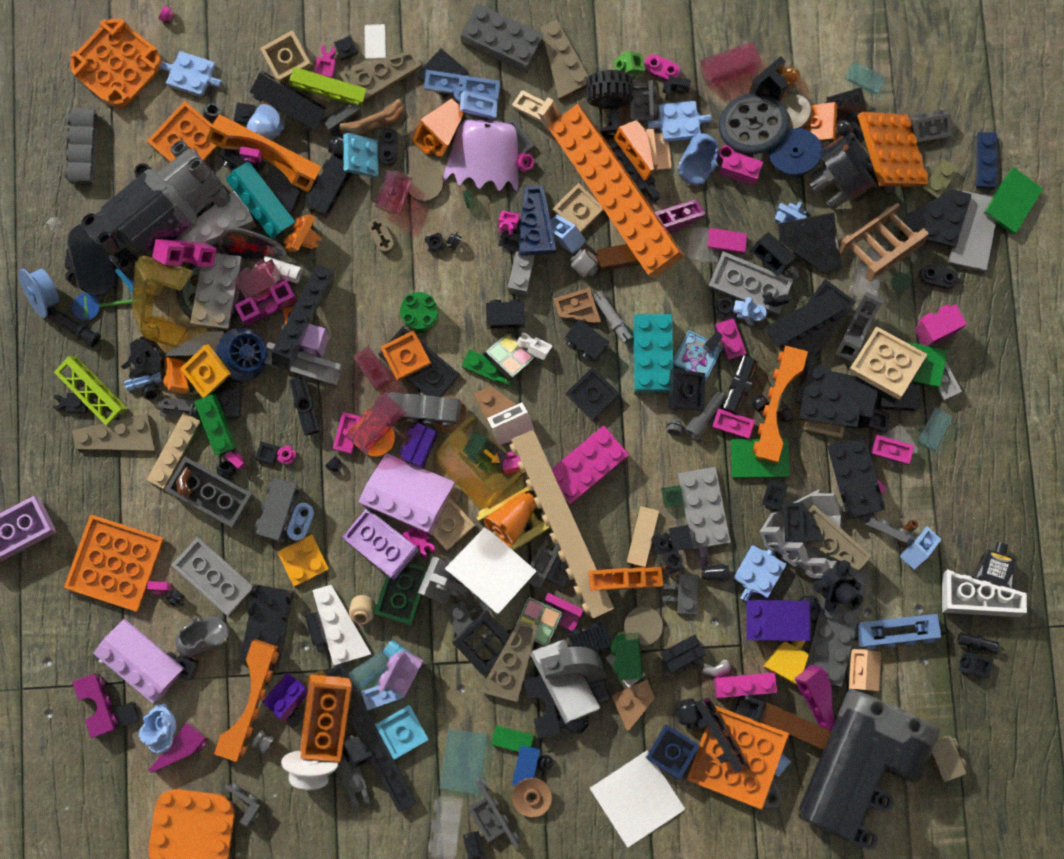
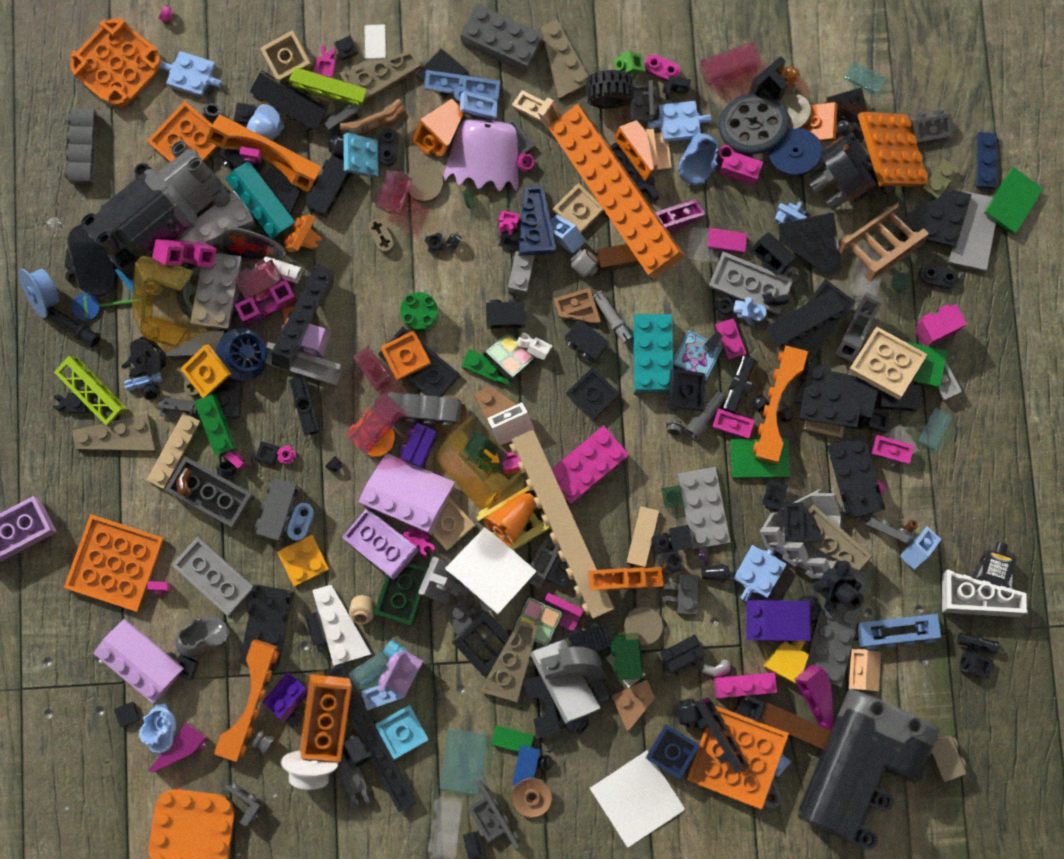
(103, 720): magenta arch -> none
(175, 379): orange tile -> none
(175, 598): black plate -> none
(342, 442): dark pink plate -> none
(613, 124): black bracket -> none

